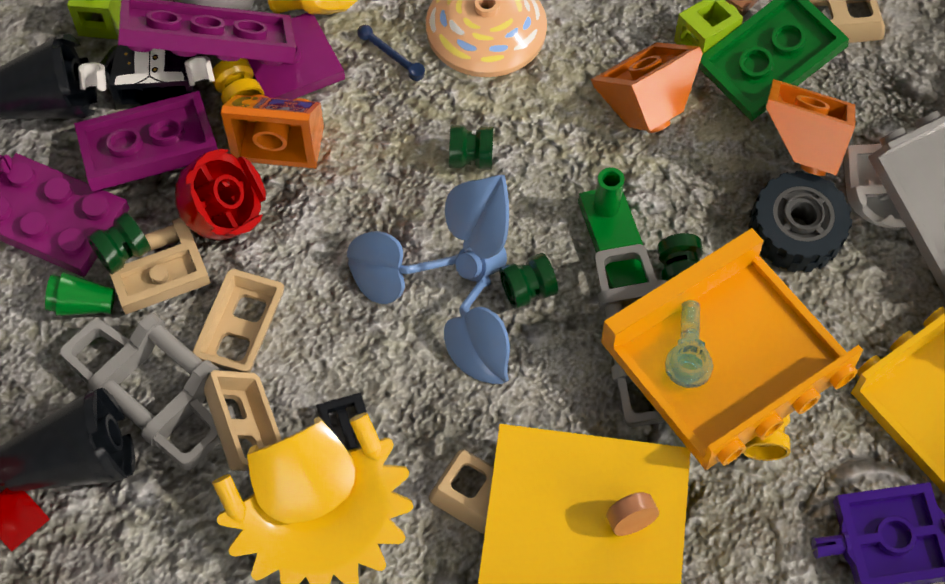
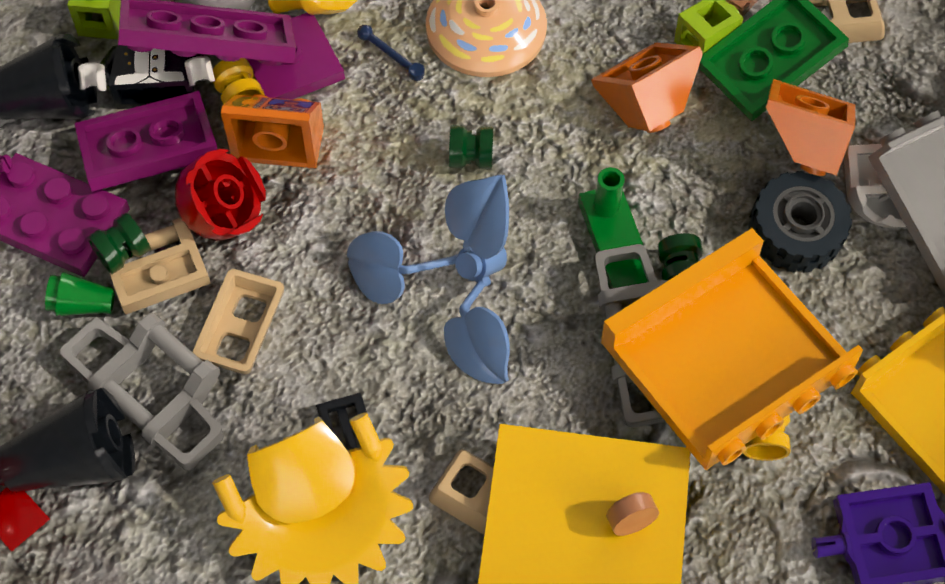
(257, 422): tan piece -> none
(526, 281): dark green wheel -> none
(689, 361): clear light blue plate -> none

